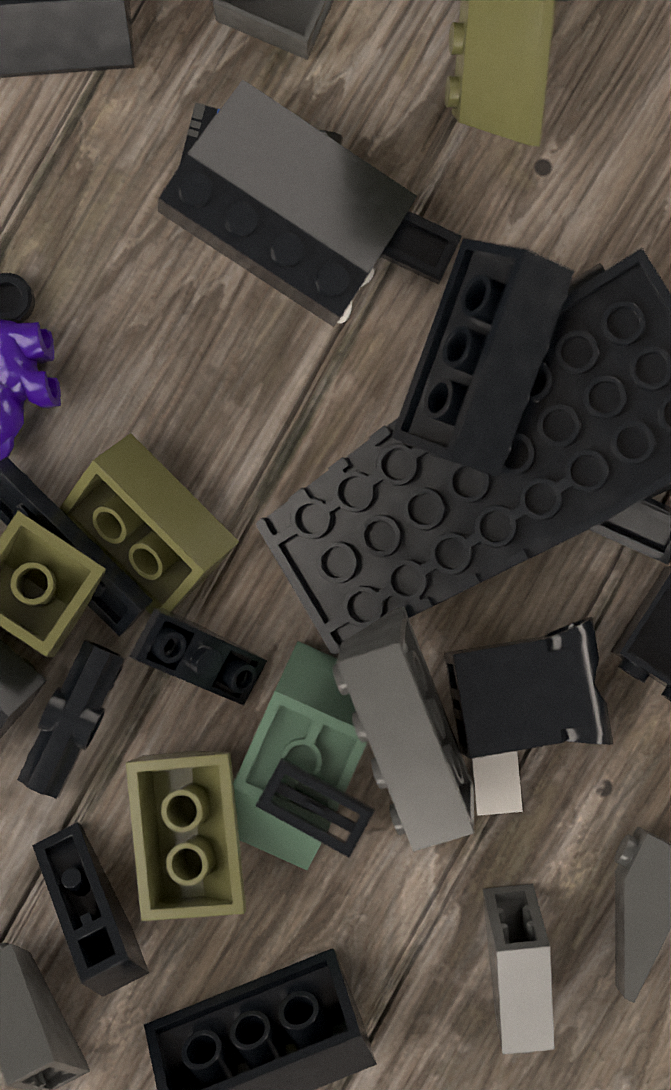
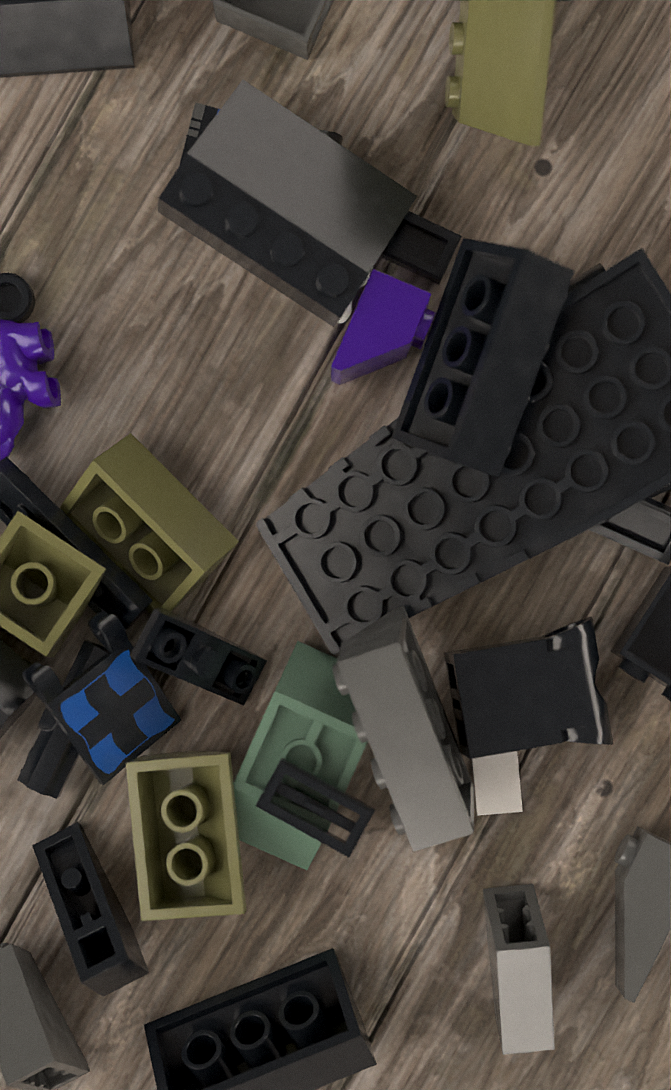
(109, 708): none -> black flag
(383, 327): none -> dark purple slope

